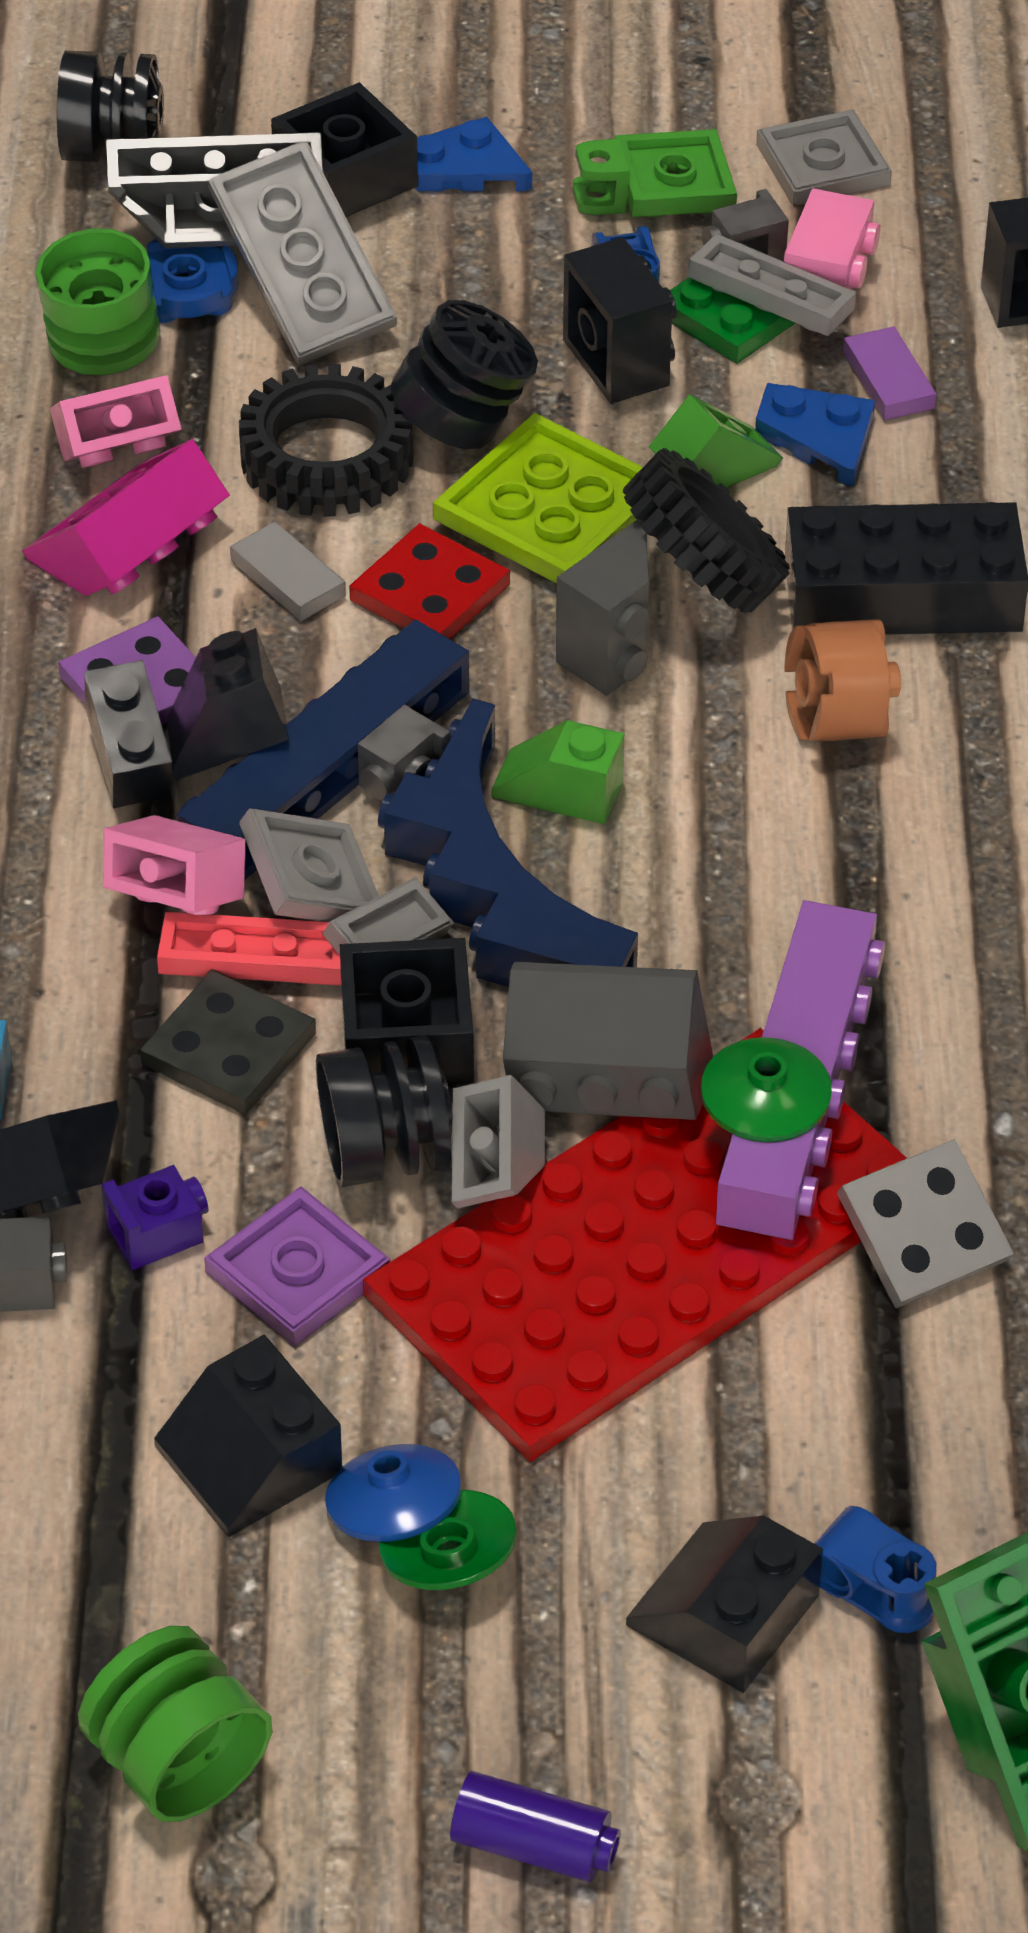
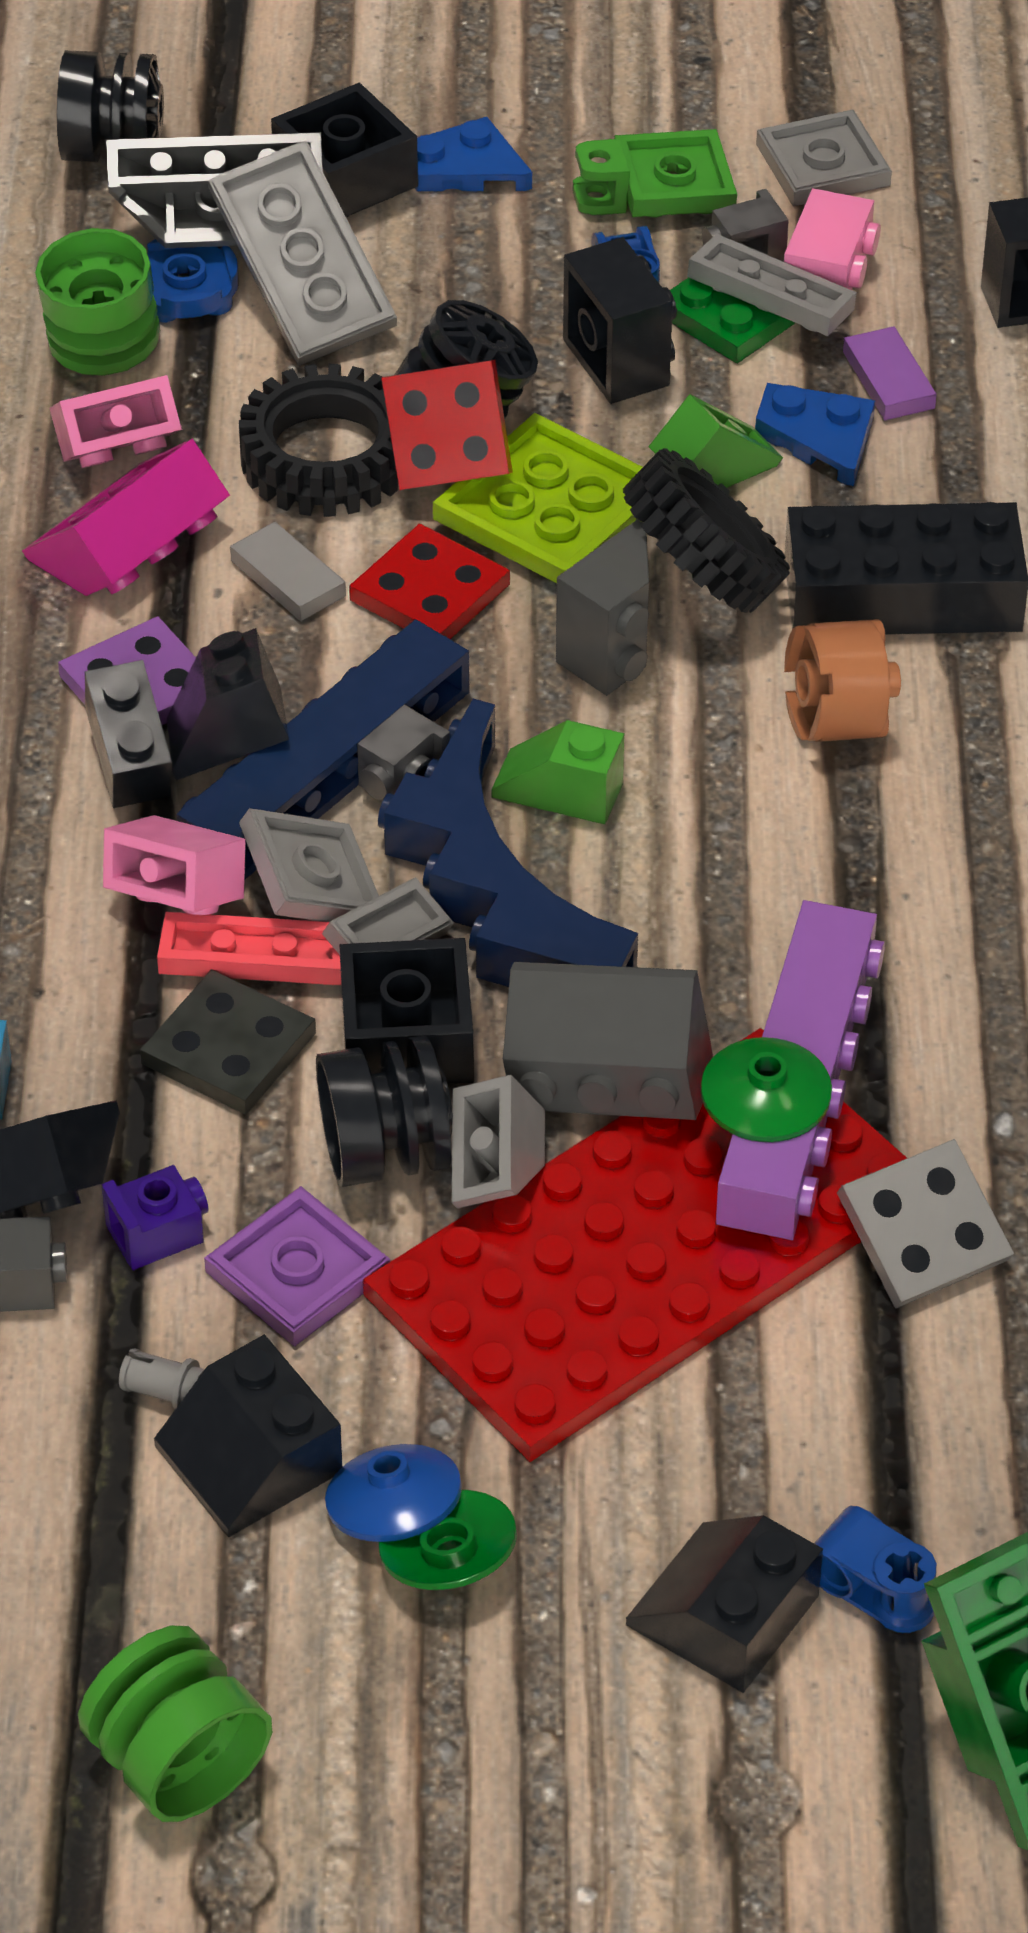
(158, 1376): none -> light grey pin
(447, 425): none -> red tile
(534, 1827): dark purple brick -> none

